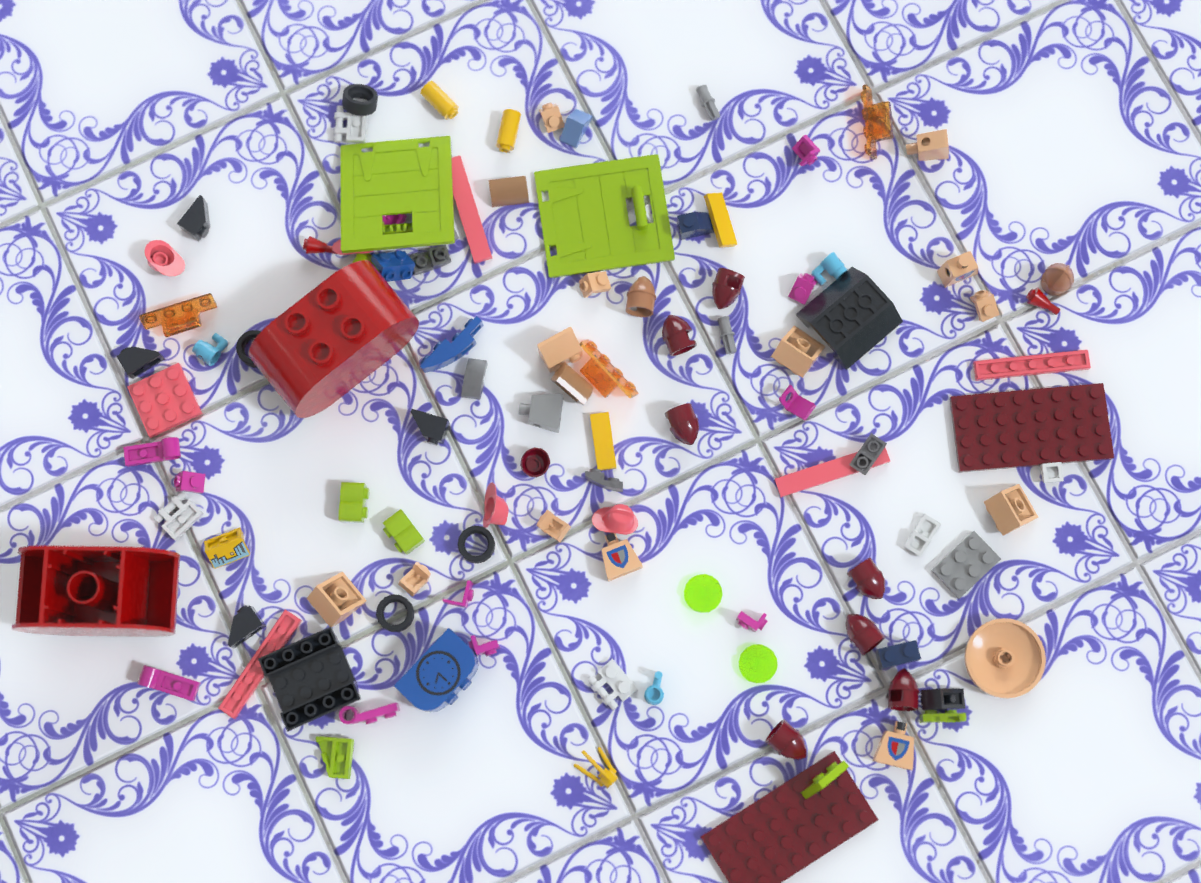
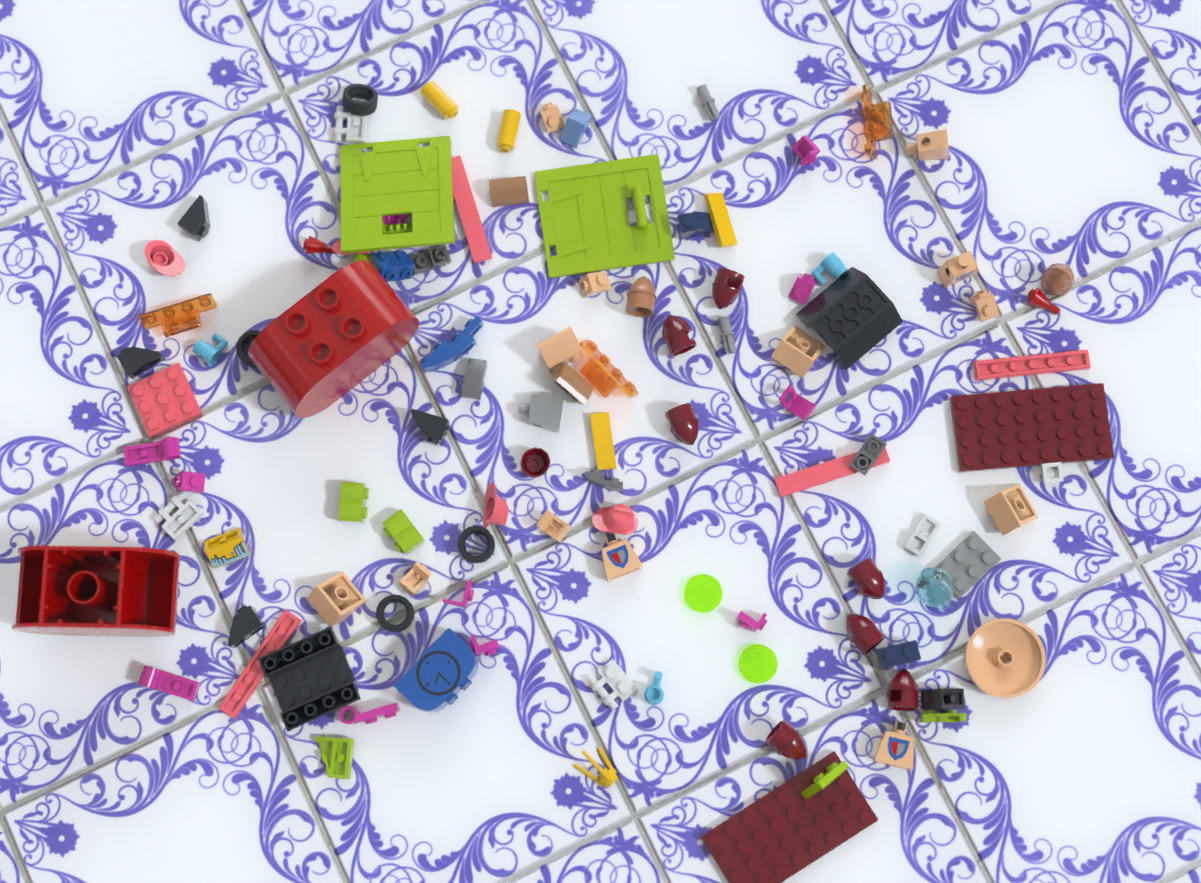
(935, 588): none -> clear light blue brick

